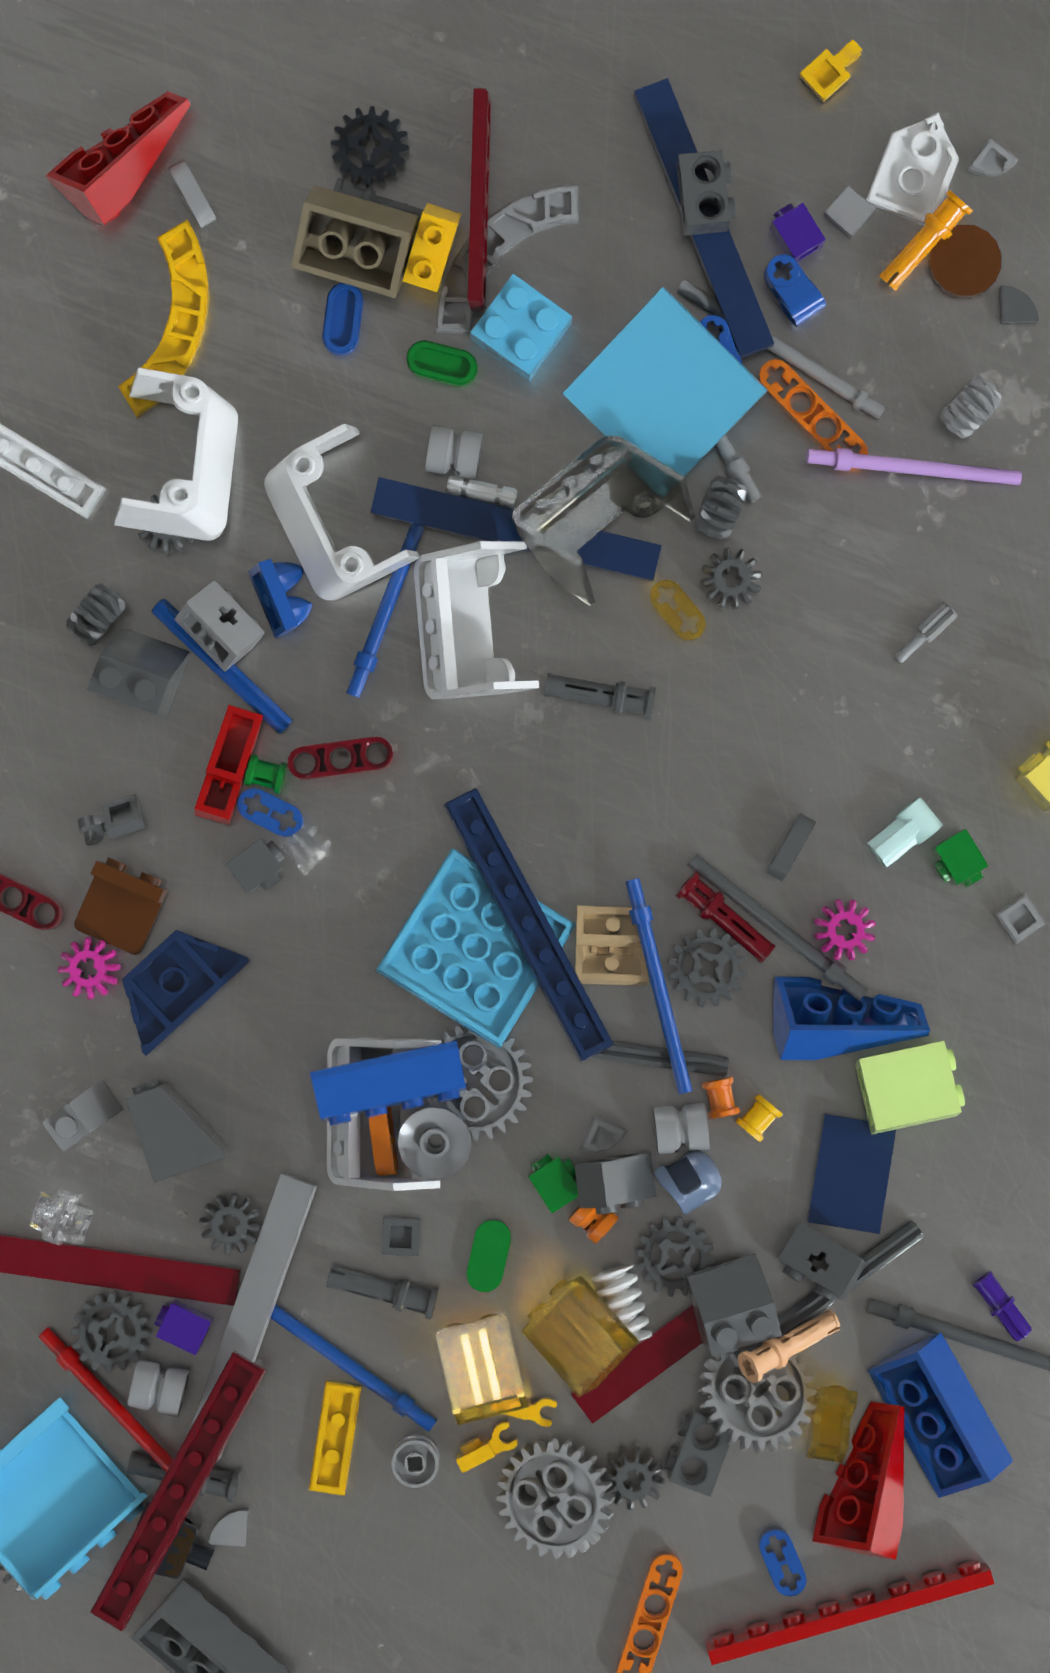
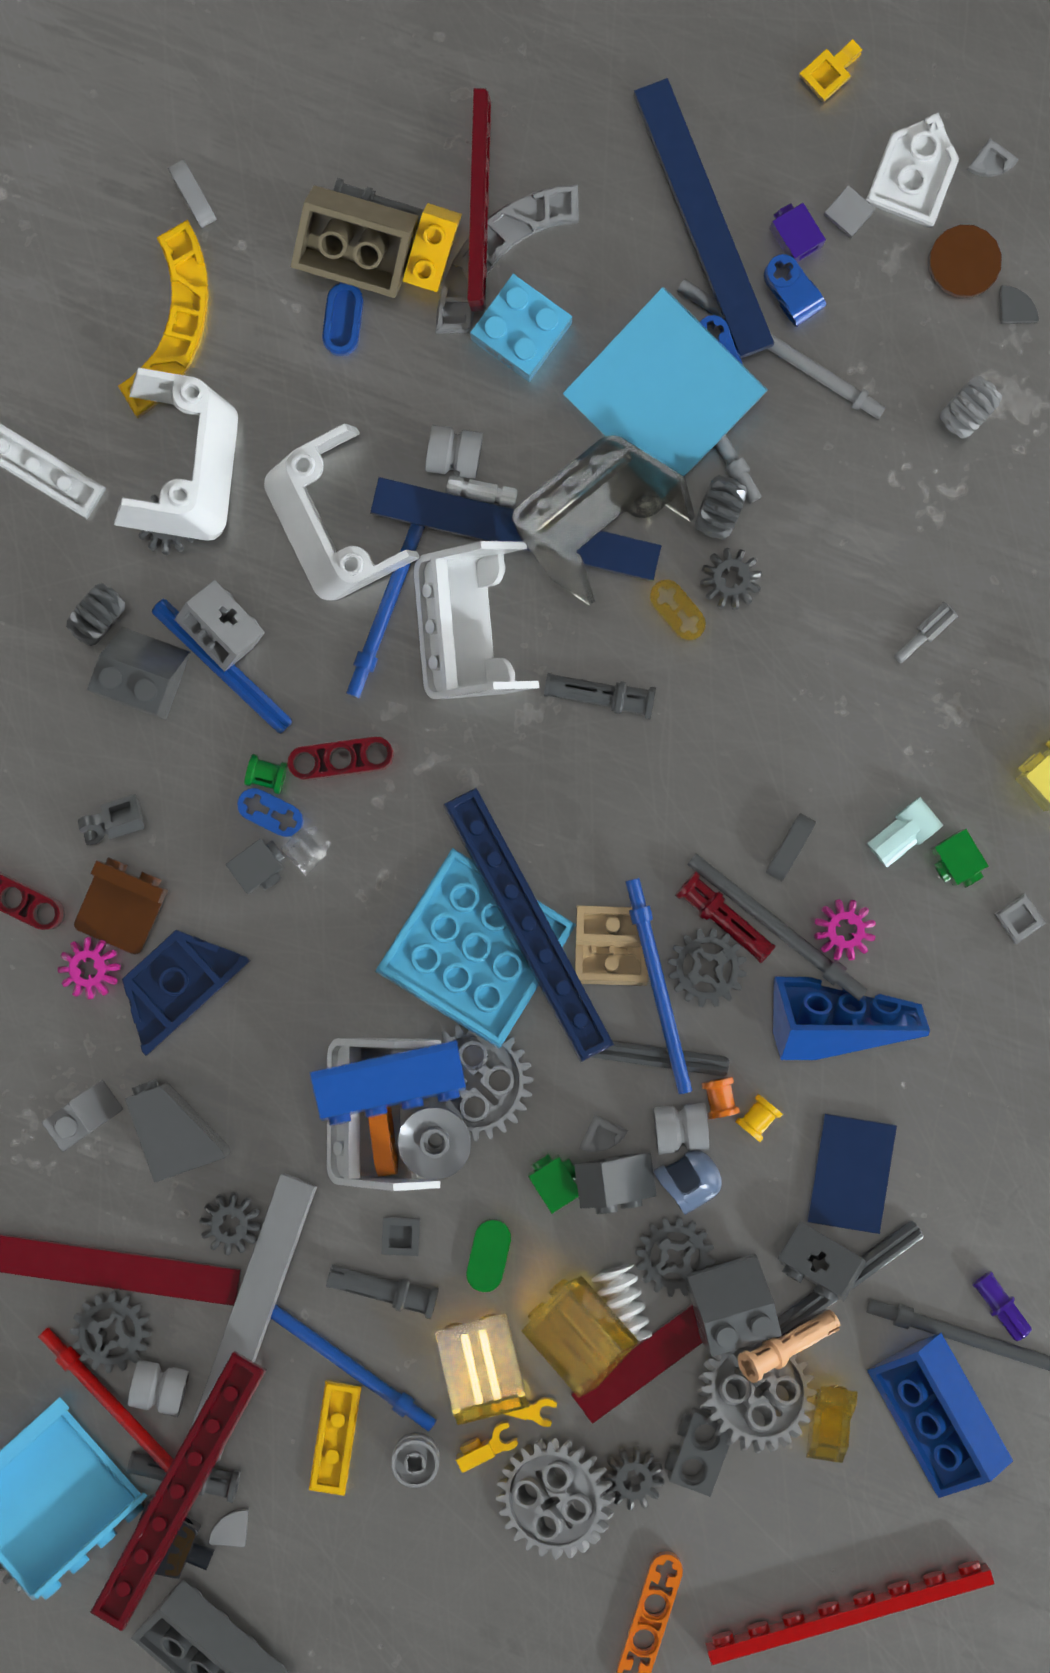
(61, 1218): clear brick -> none
(112, 171): red wedge -> none
(183, 1326): dark purple brick -> none
(228, 765): red slope -> none
(271, 583): blue tile -> none
(356, 145): black gear -> none
(442, 363): green tile -> none
(595, 1228): orange wheel -> none
(696, 192): dark grey brick -> none
(774, 1564): blue beam -> none
(817, 411): orange beam -> none
(845, 459): lavender bar -> none
(868, 1497): red wedge -> none
(909, 1087): yellowish green brick -> none
(937, 226): light orange pin -> none

